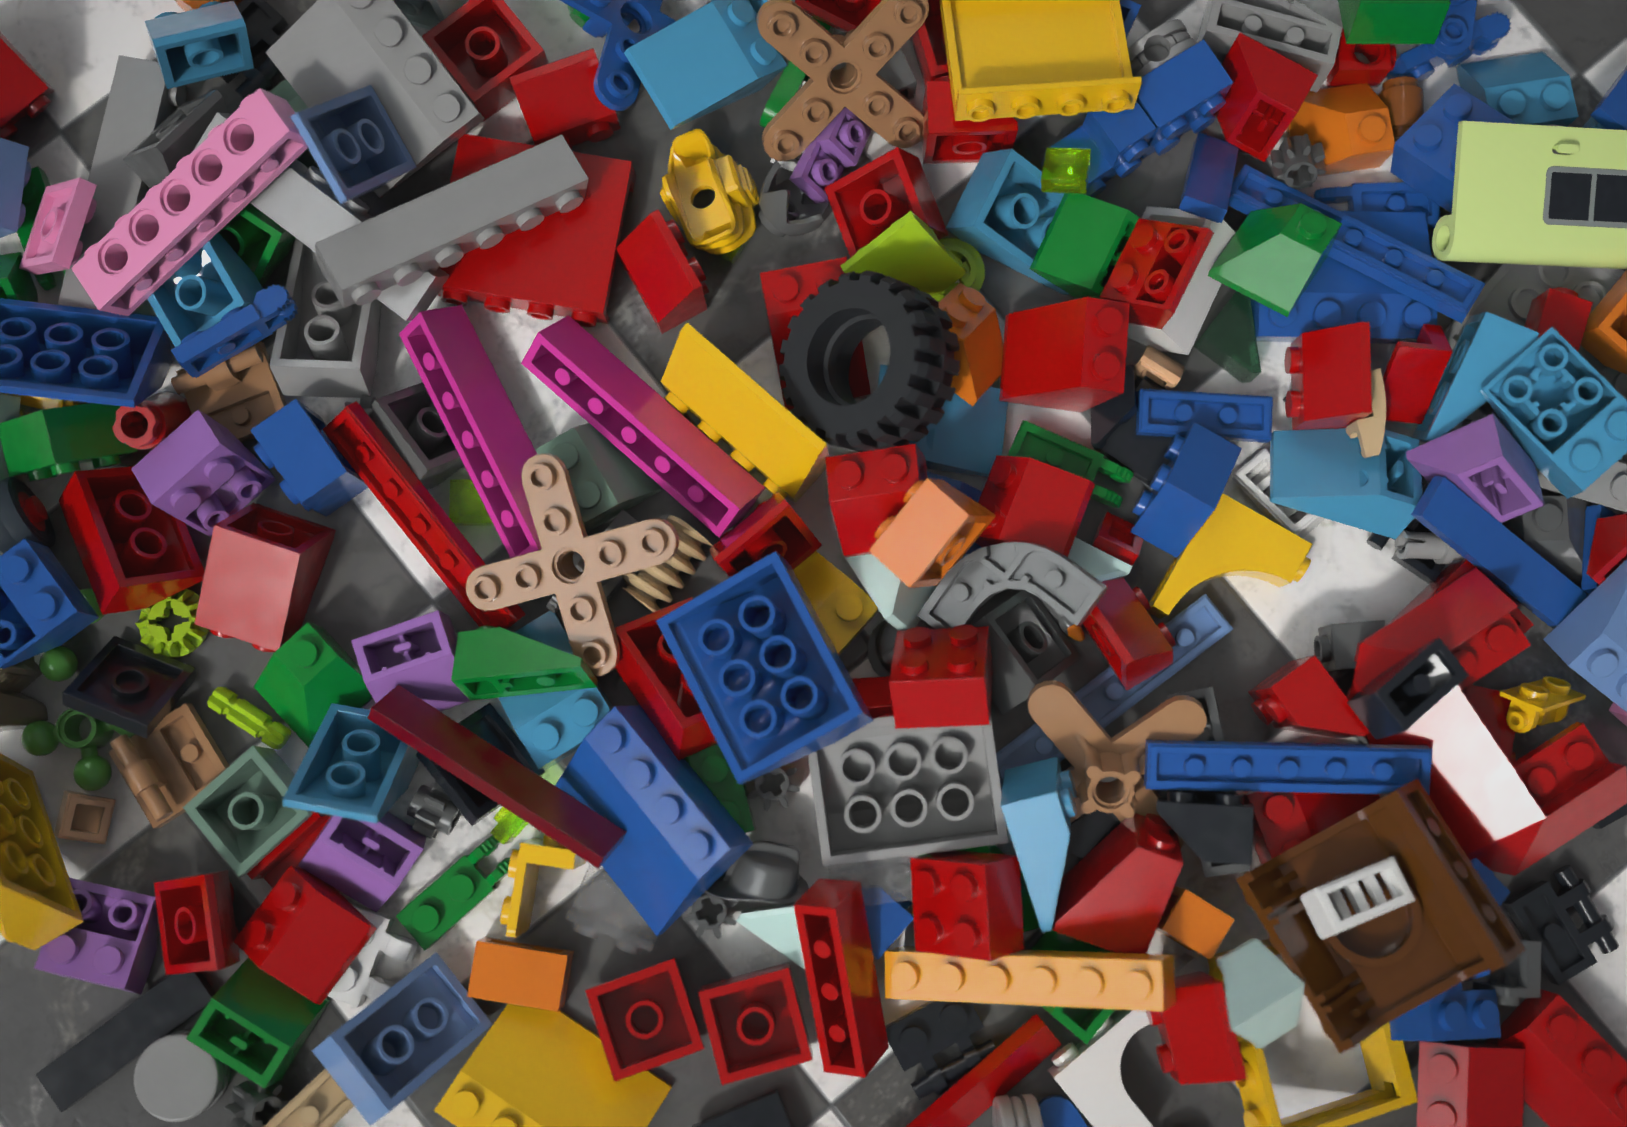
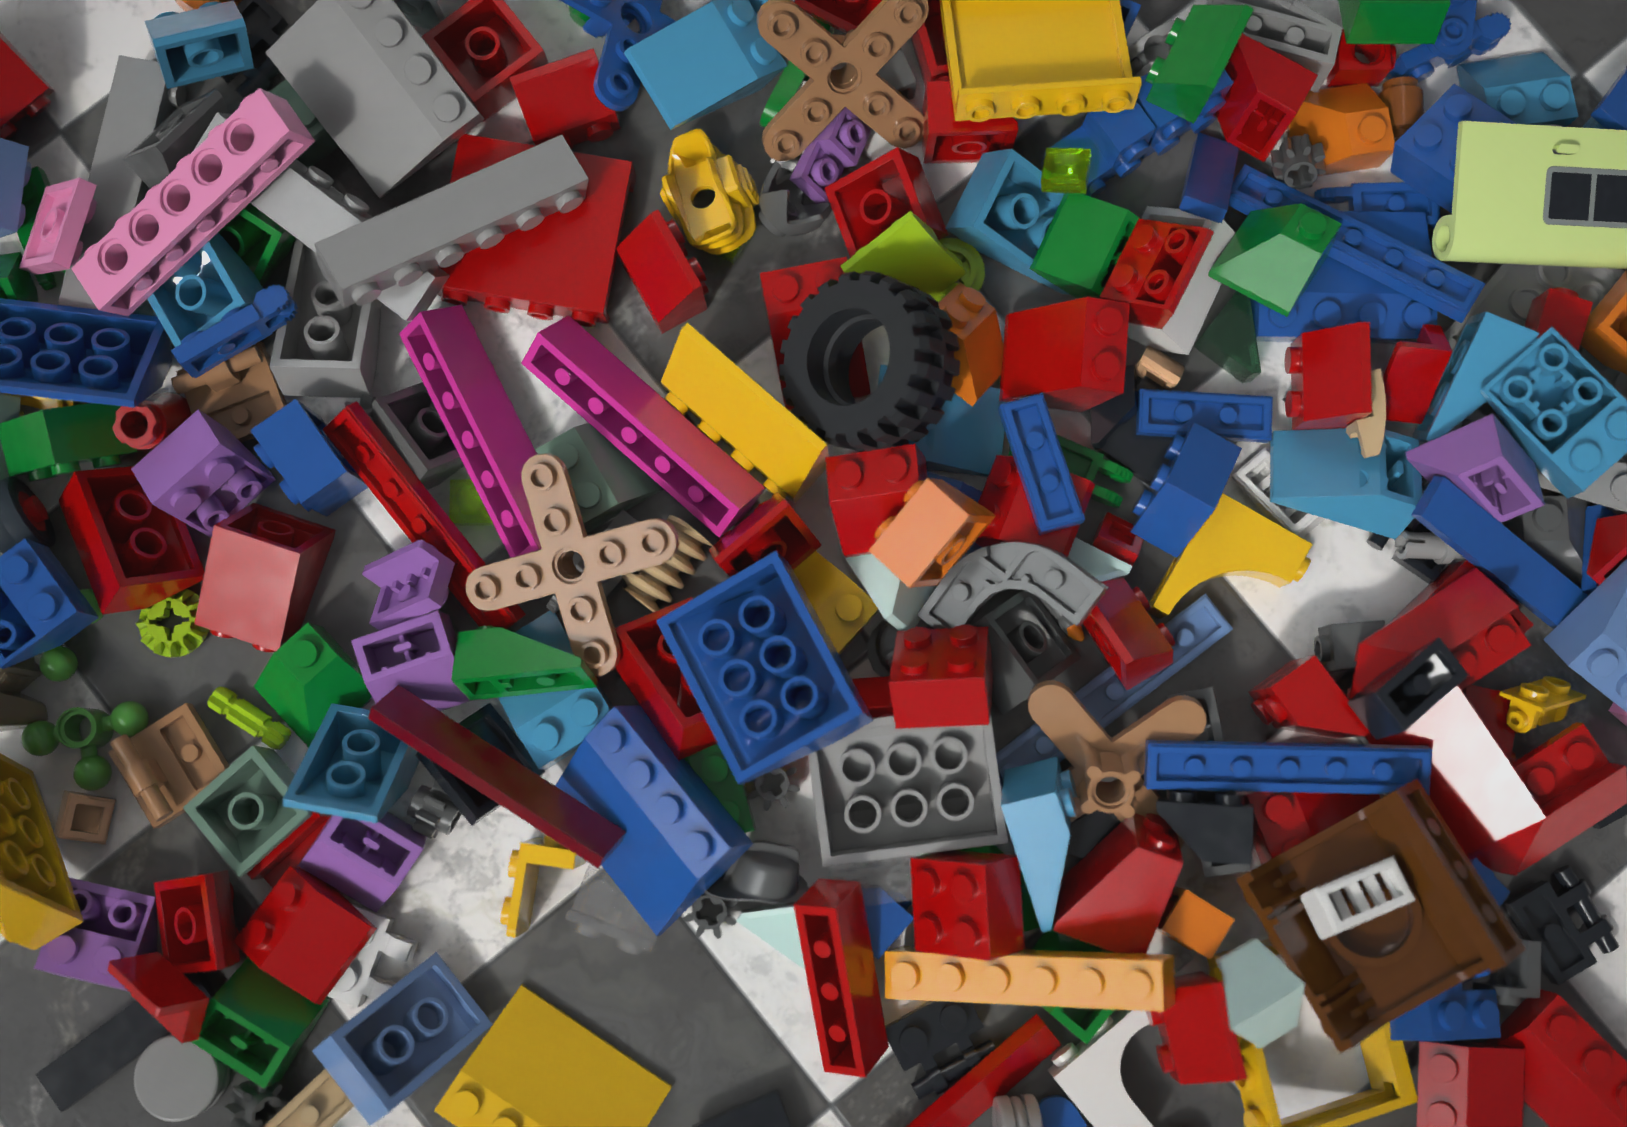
(129, 686): black plate -> none
(163, 993): none -> red panel
(354, 143): medium blue slope -> none
(410, 582): none -> medium lavender bracket
(452, 896): green hinge -> none
(508, 826): clear neon green plate -> none
(520, 974): orange panel -> none
(645, 1019): red brick -> none
(755, 1023): red brick -> none
(1041, 464): none -> blue tile
(1196, 59): none -> green slope

